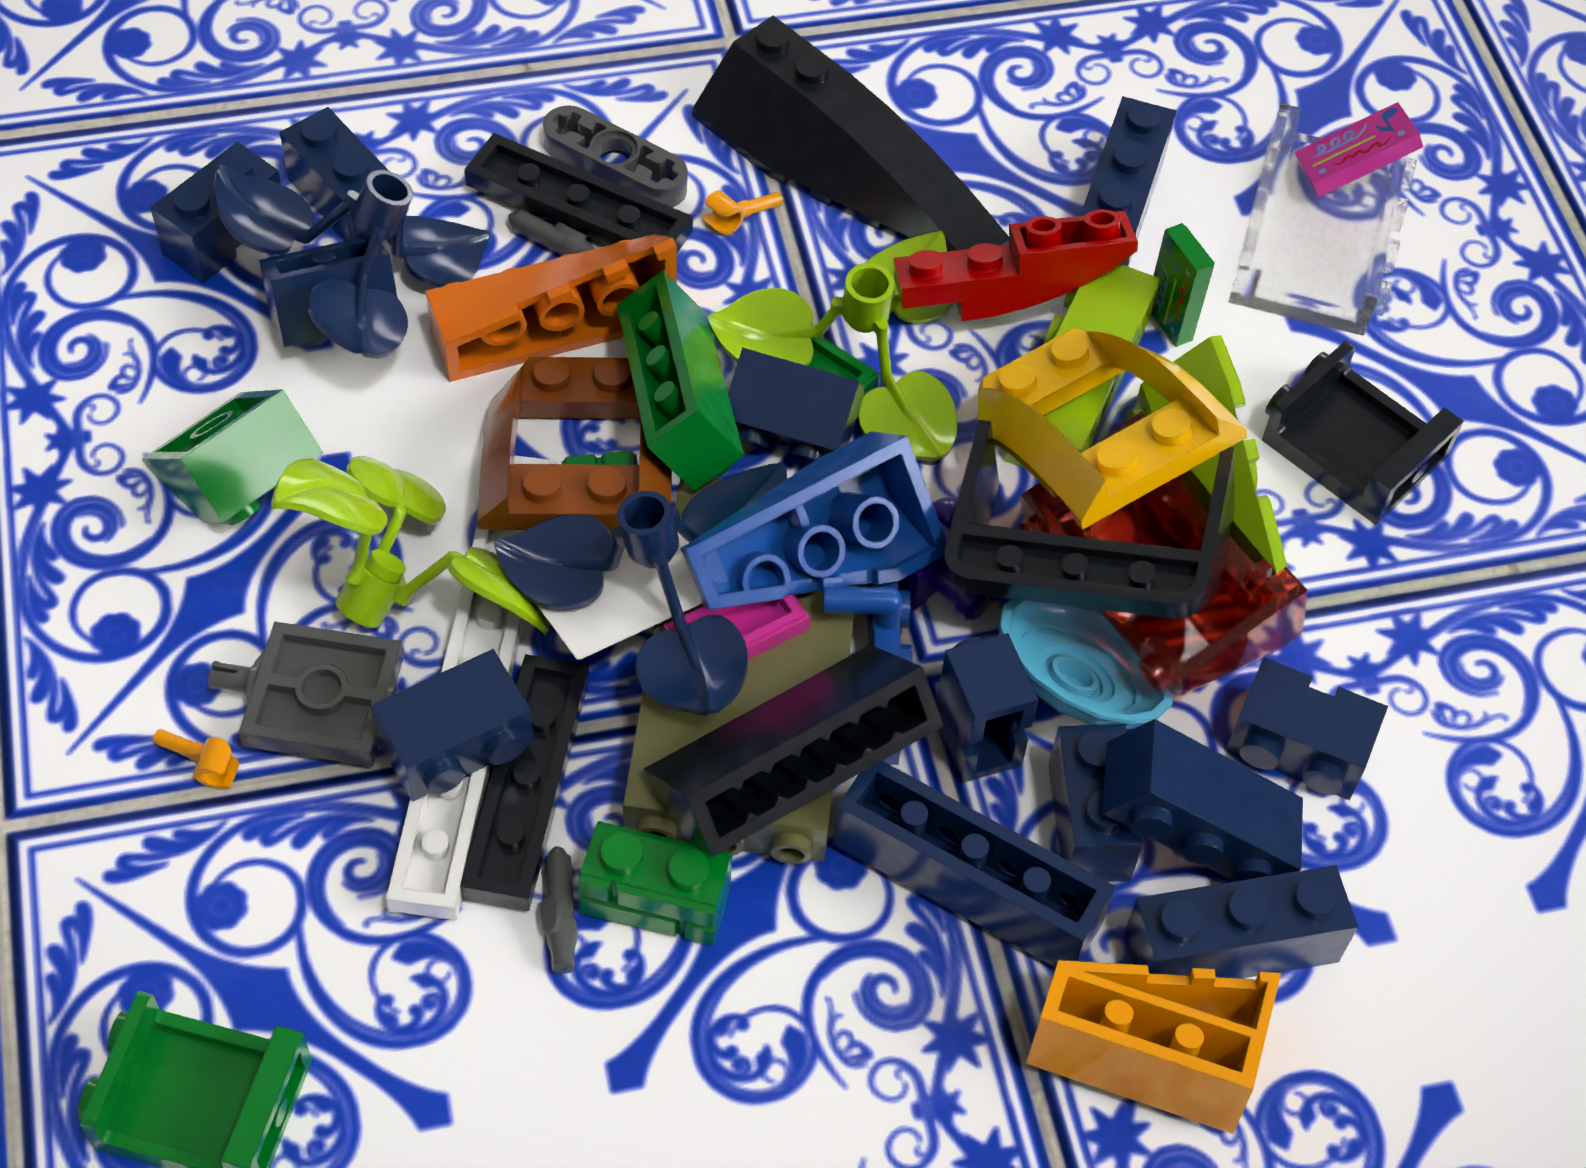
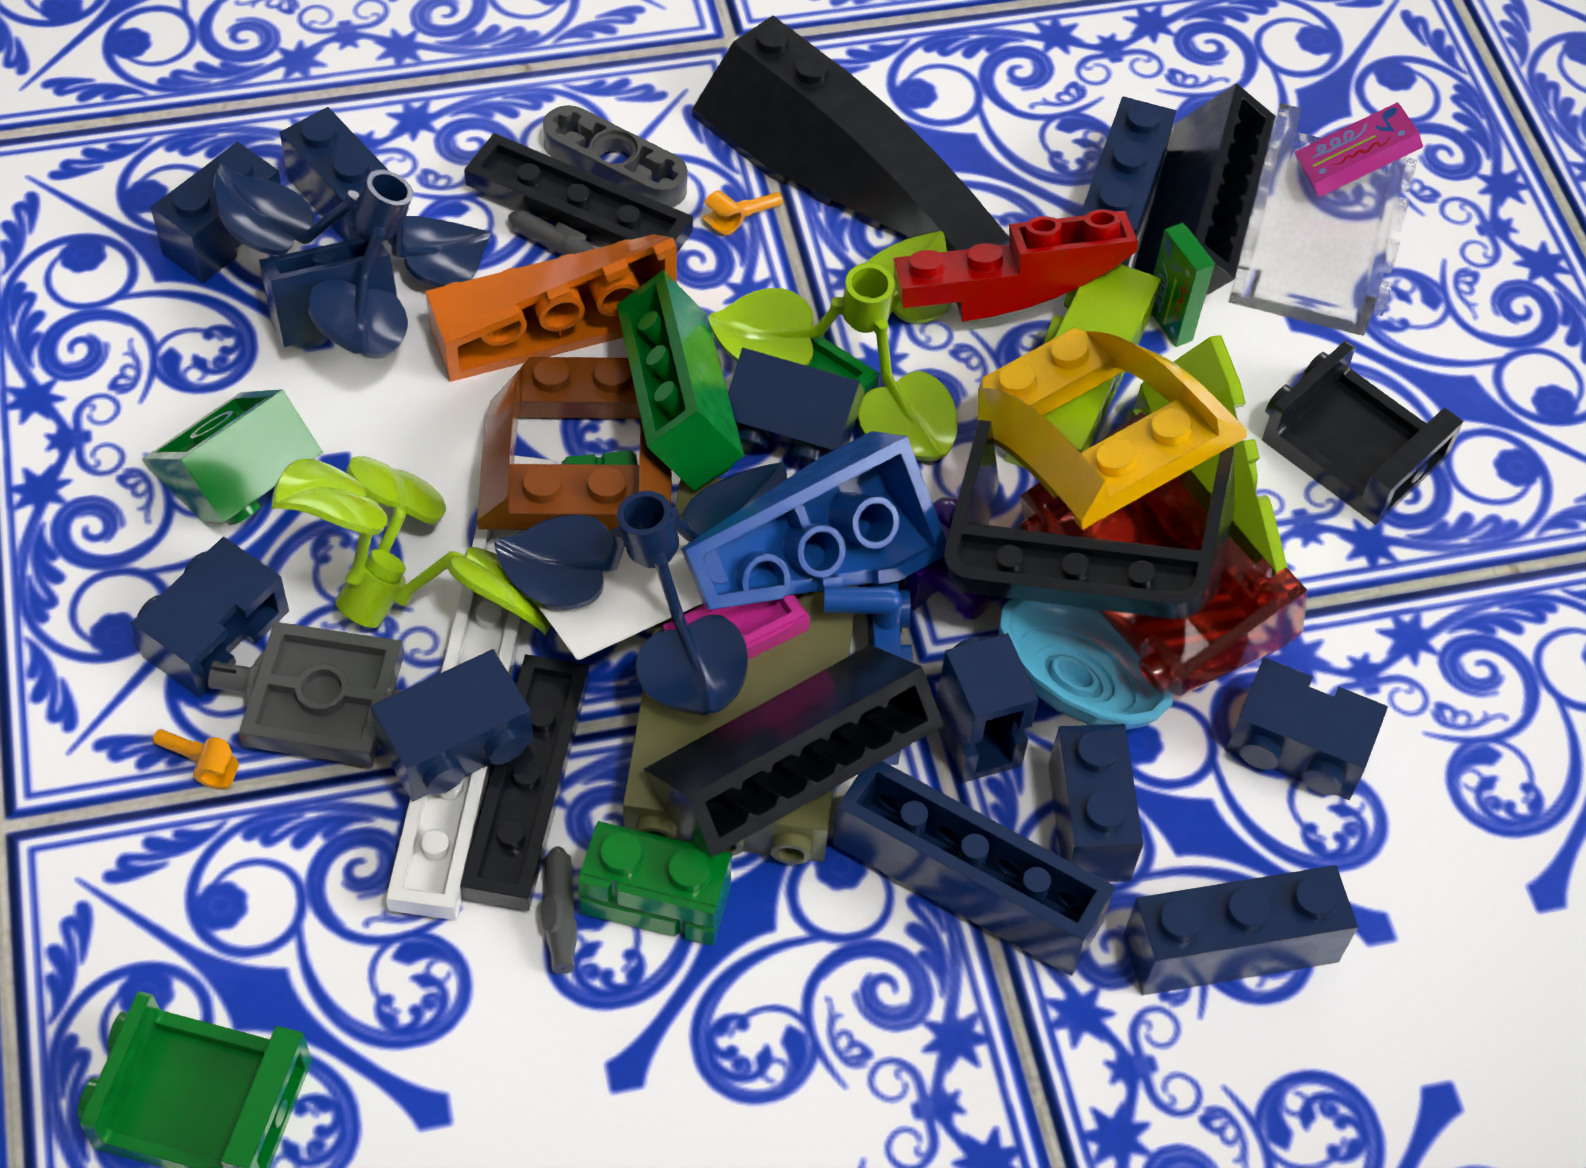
(209, 613): none -> dark blue brick
(1158, 1037): light orange wedge -> none
(1201, 804): dark blue brick -> none
(1211, 181): none -> black brick

